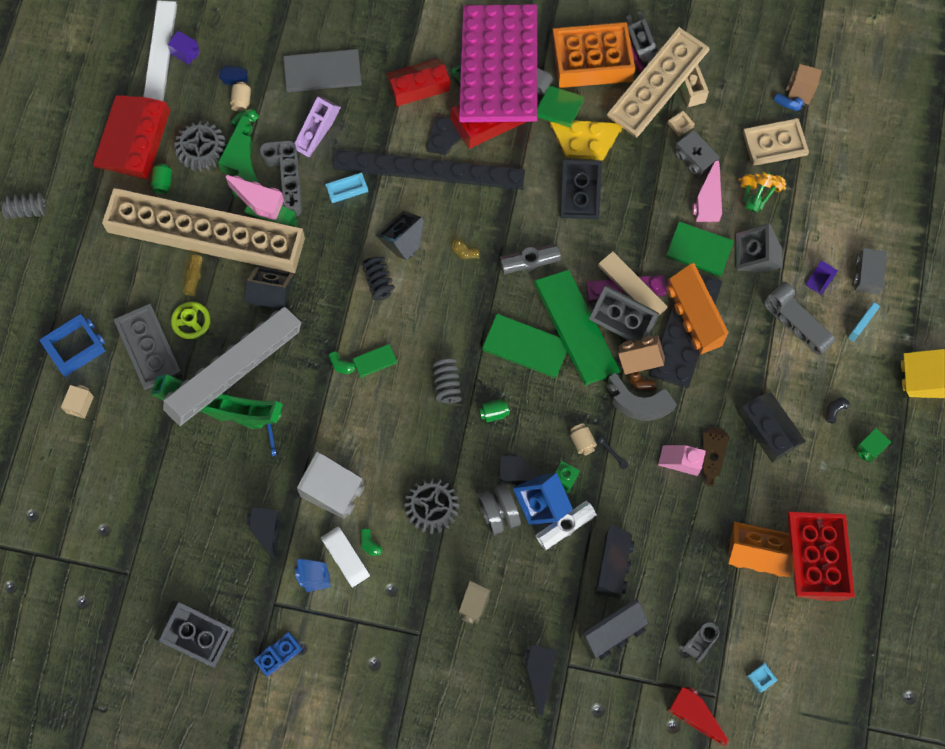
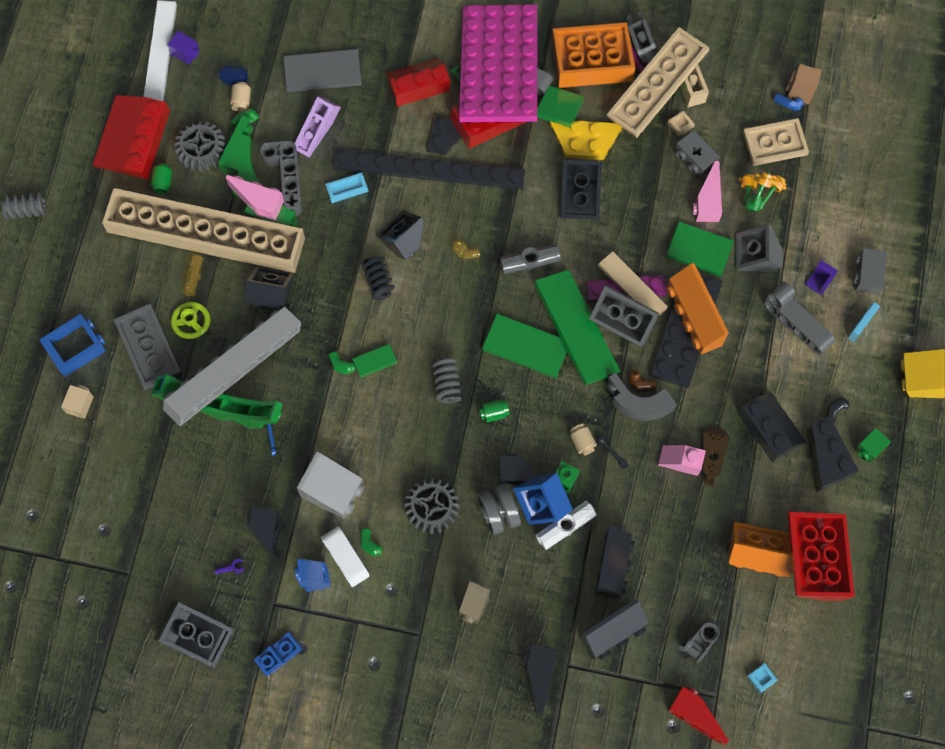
(230, 567): none -> dark purple hand
(641, 354): medium nougat brick -> none
(829, 455): none -> black wedge

